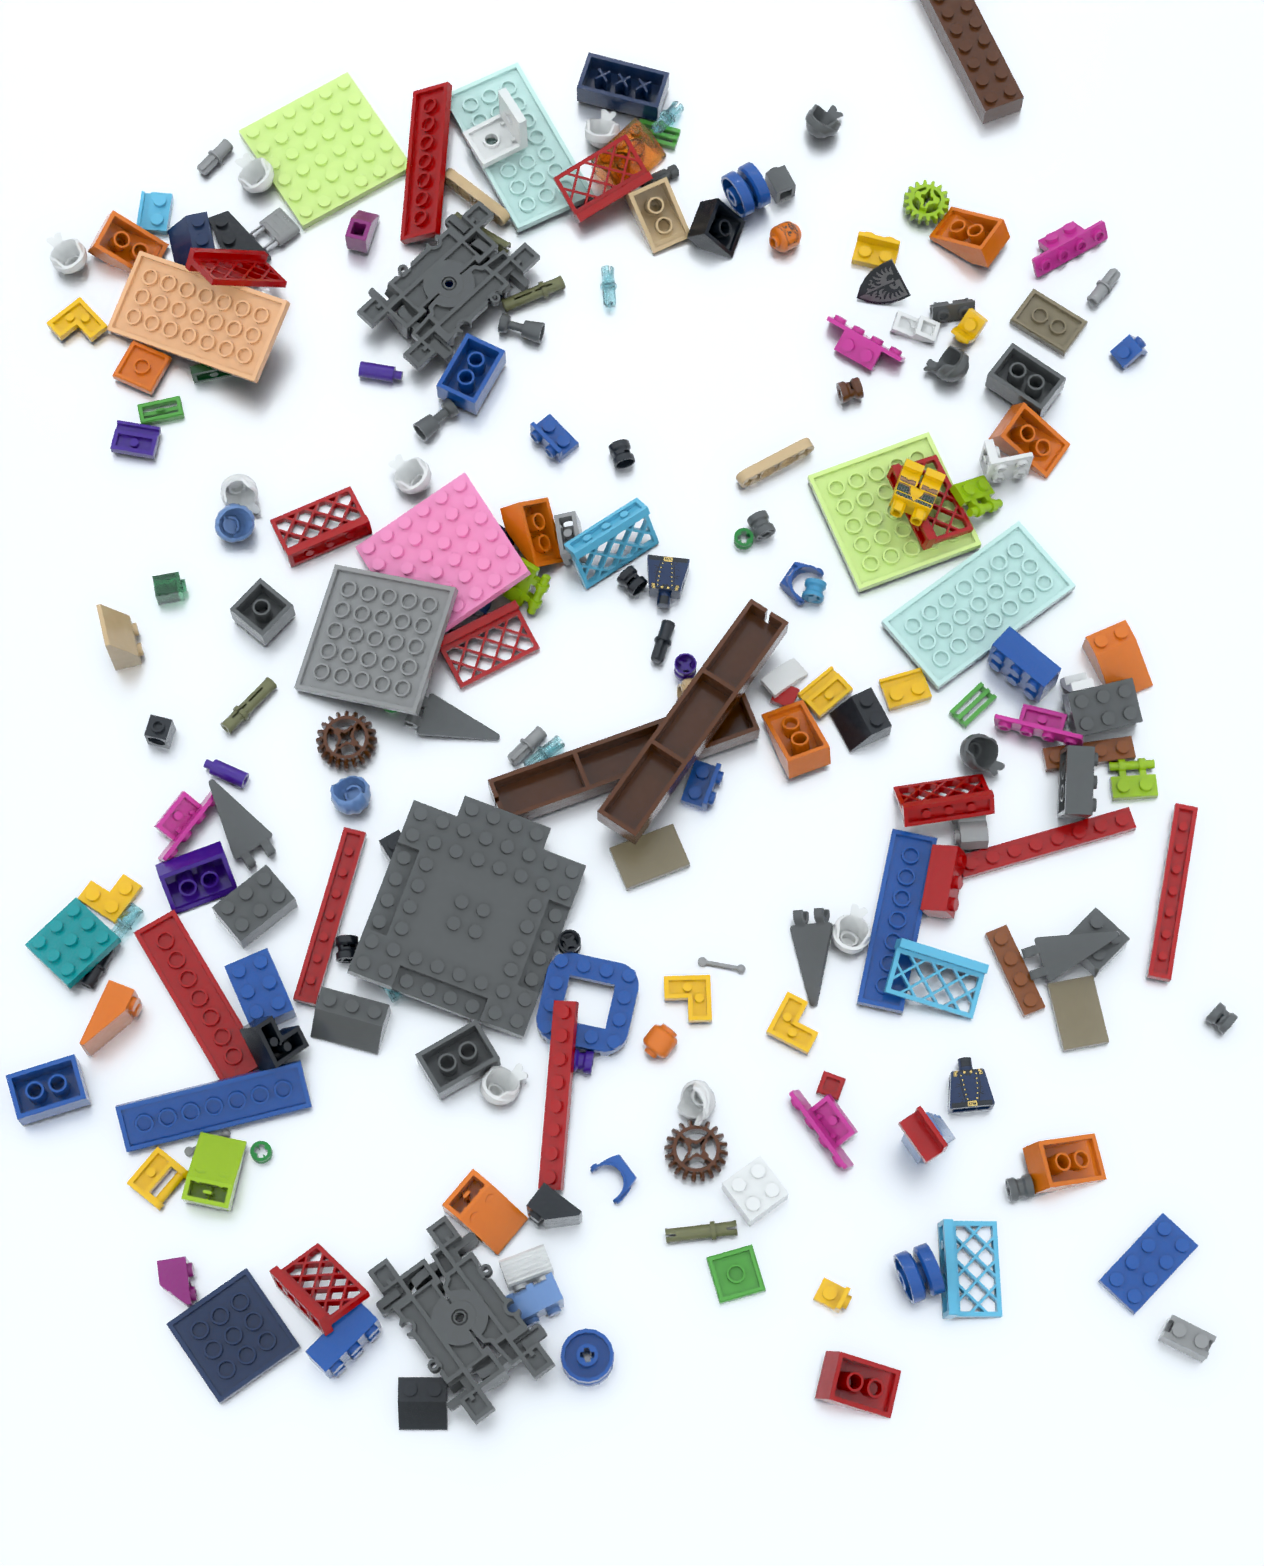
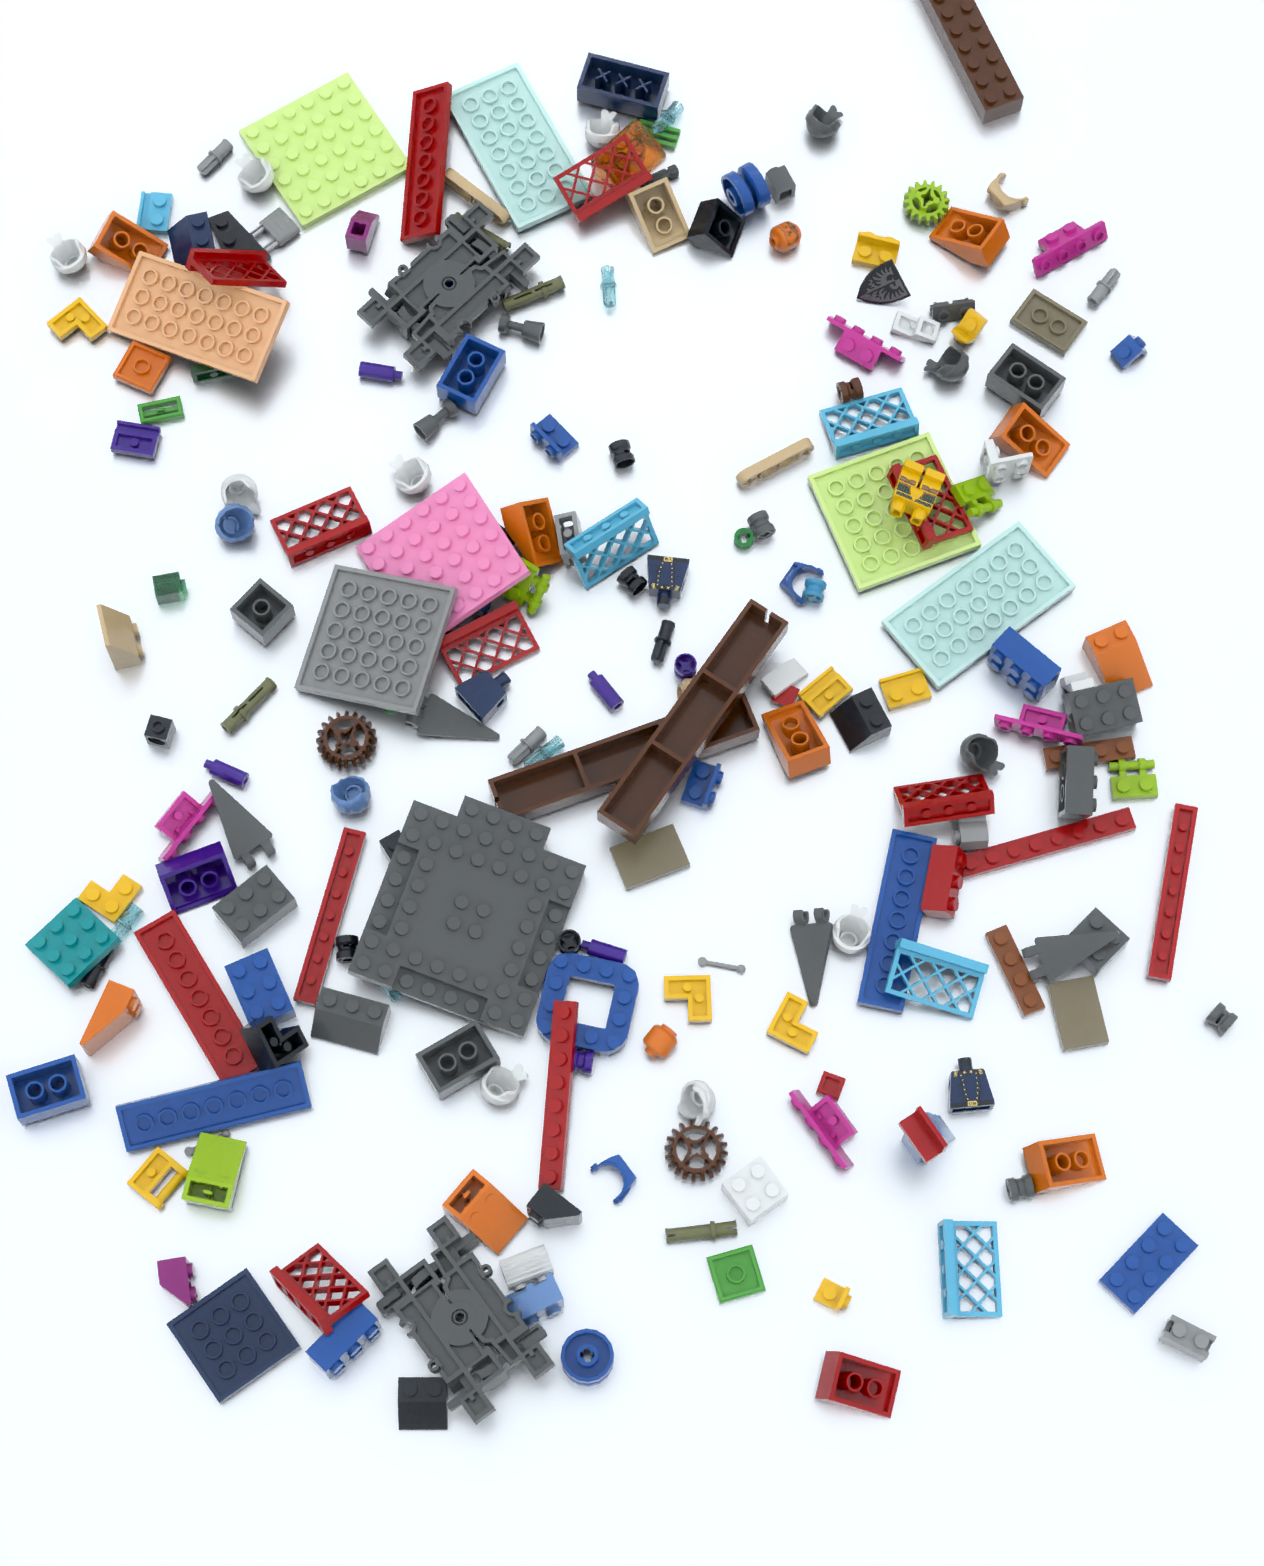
(255, 1146): green bush -> none
(483, 694): none -> dark blue torso
(507, 128): white bracket -> none
(604, 950): none -> dark purple cylinder
(605, 691): none -> dark purple cylinder
(874, 435): none -> medium azure fence
(919, 1273): blue wheel -> none
(985, 693): bright green tile -> none
(1002, 200): none -> tan helmet

